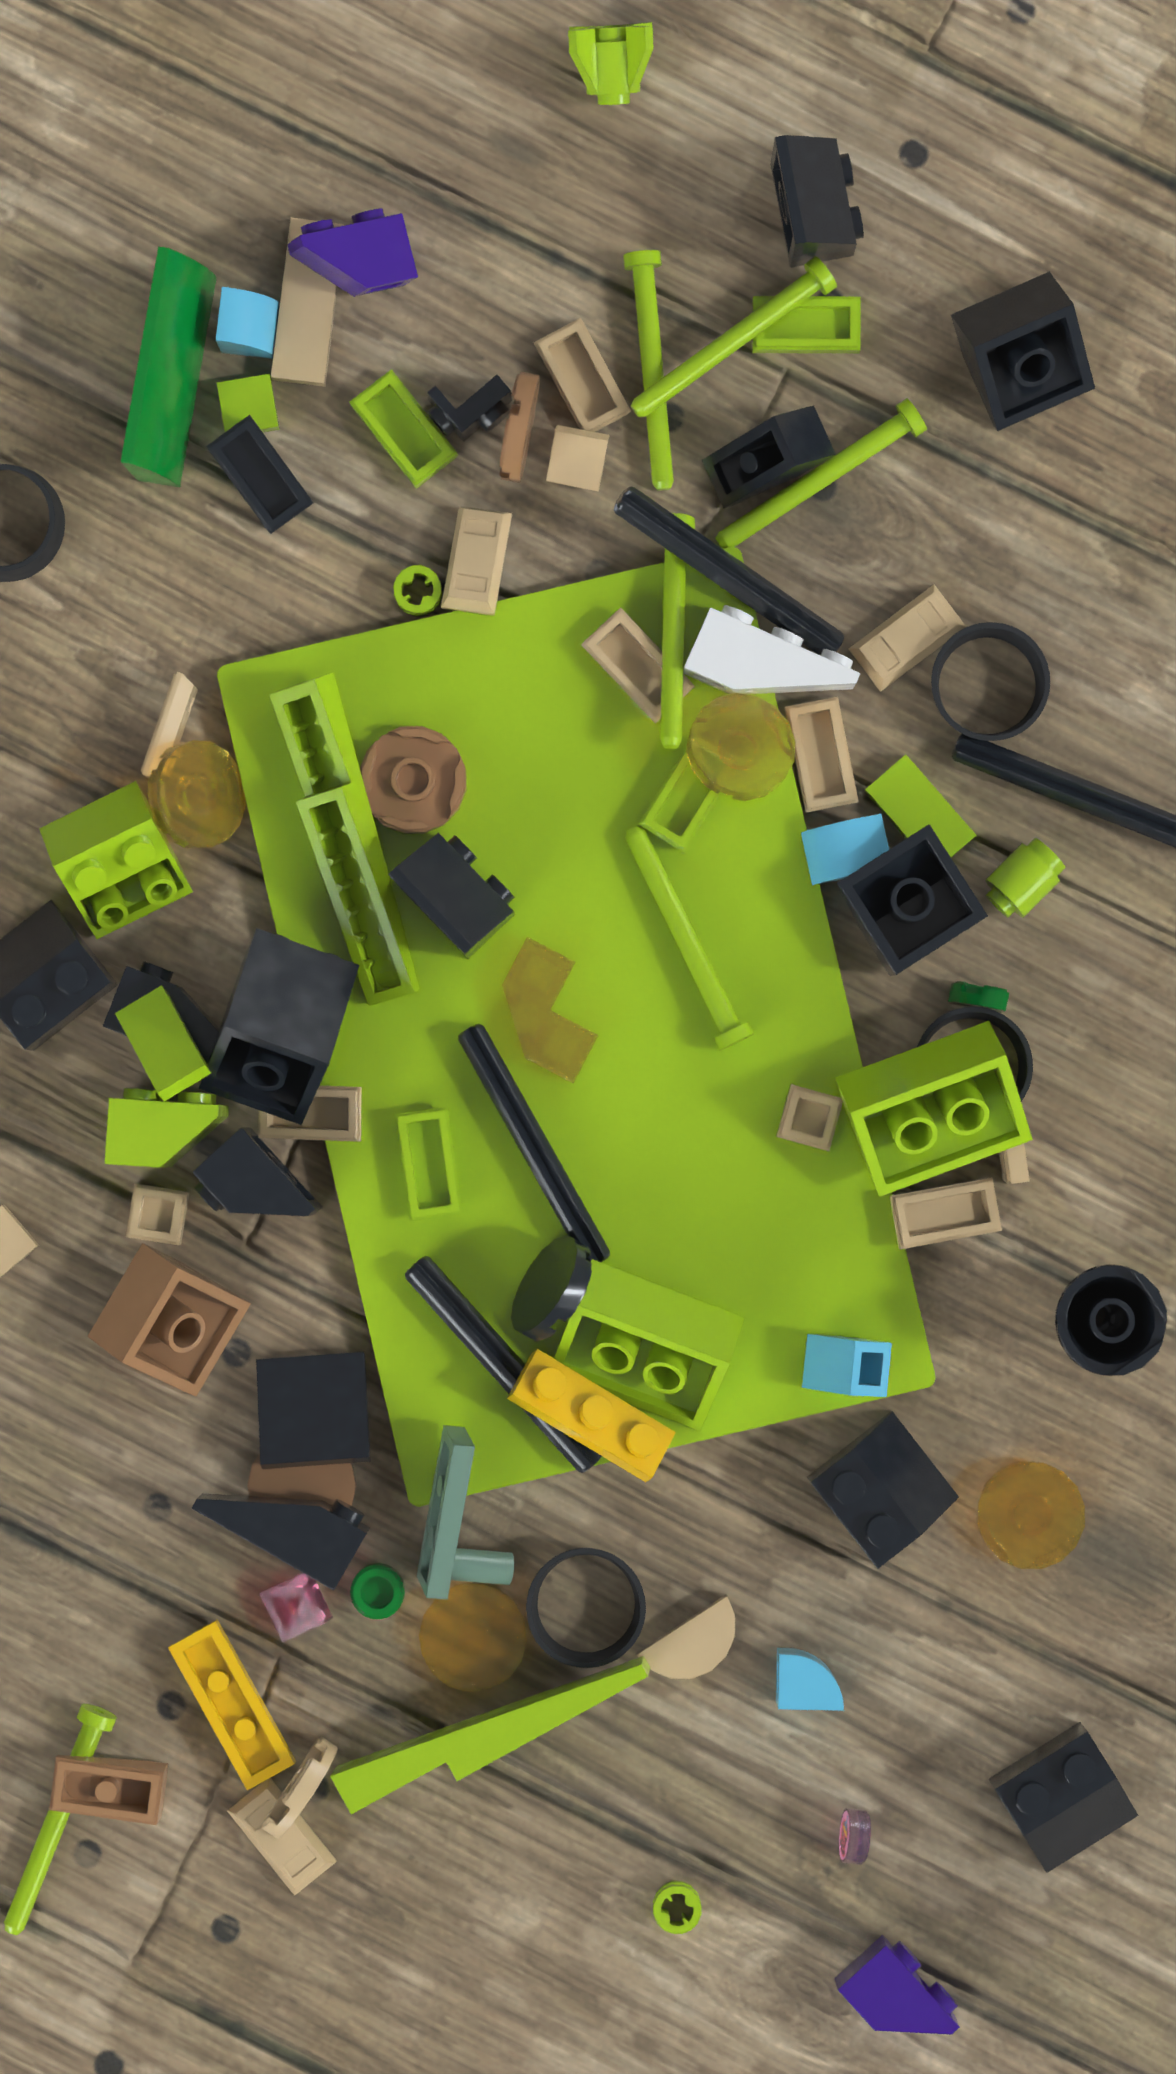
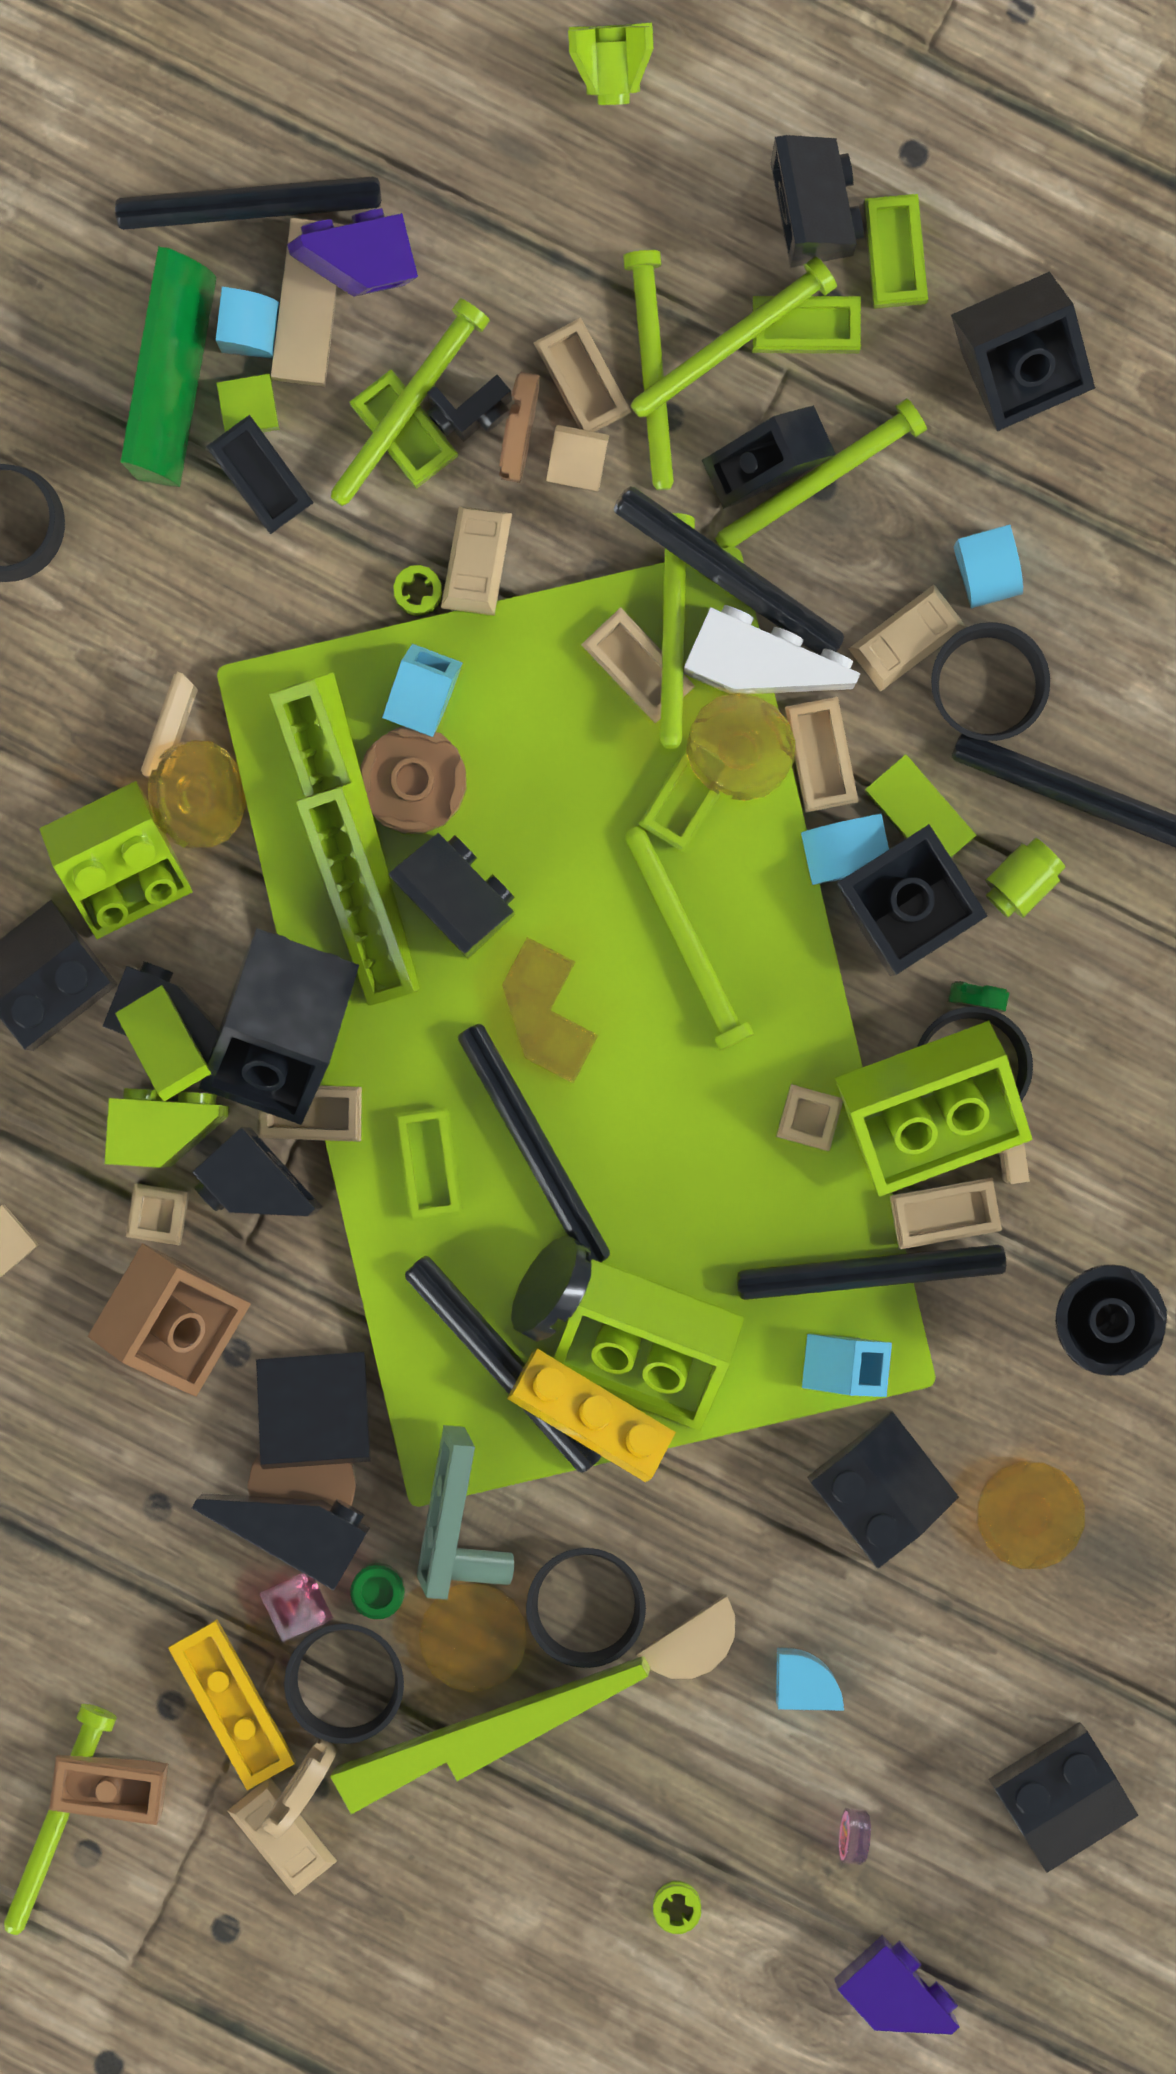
(248, 203): none -> black axle
(325, 1731): none -> black tyre
(422, 690): none -> medium azure brick
(467, 320): none -> lime bar
(871, 1272): none -> black axle
(895, 251): none -> lime tile
(989, 566): none -> medium azure brick

